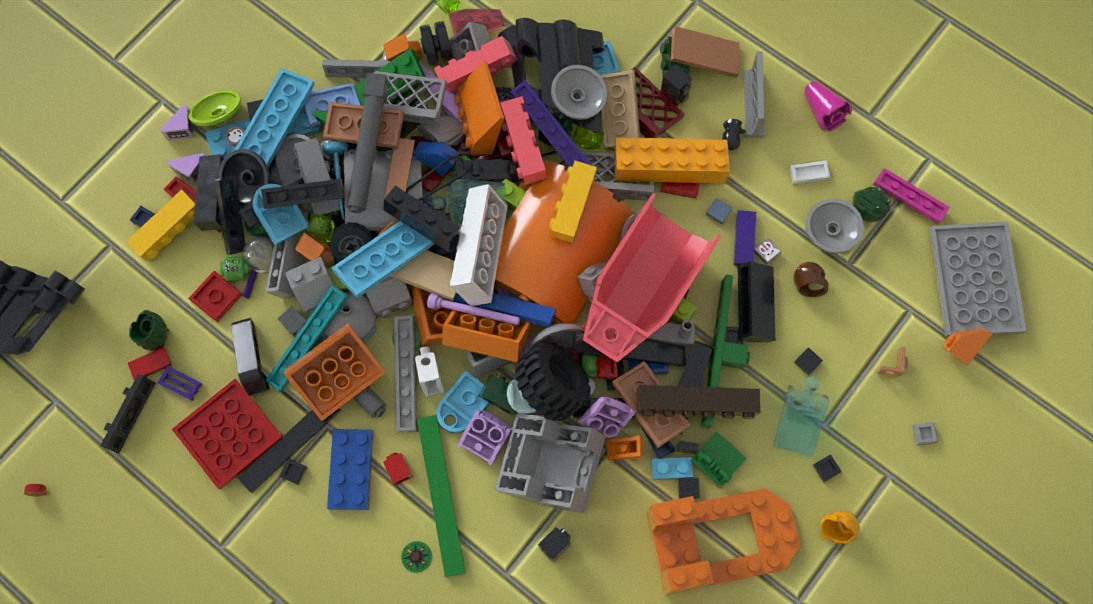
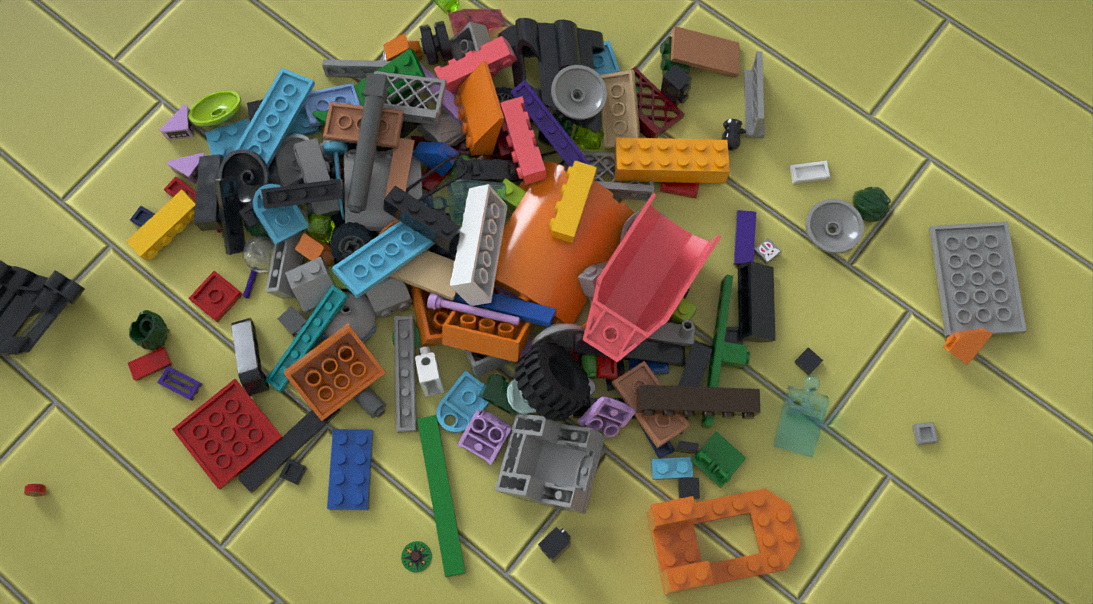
(127, 414): black hinge -> none
(234, 135): tile -> none
(234, 269): bright green head -> none
(397, 468): red brick -> none
(624, 448): orange slope -> none
(719, 211): sand blue tile -> none
(810, 273): reddish brown helmet -> none
(827, 106): dark pink cone -> none
(827, 468): black tile -> none
(840, 527): light orange hair -> none
(902, 362): nougat bracket -> none
(911, 196): dark pink plate -> none

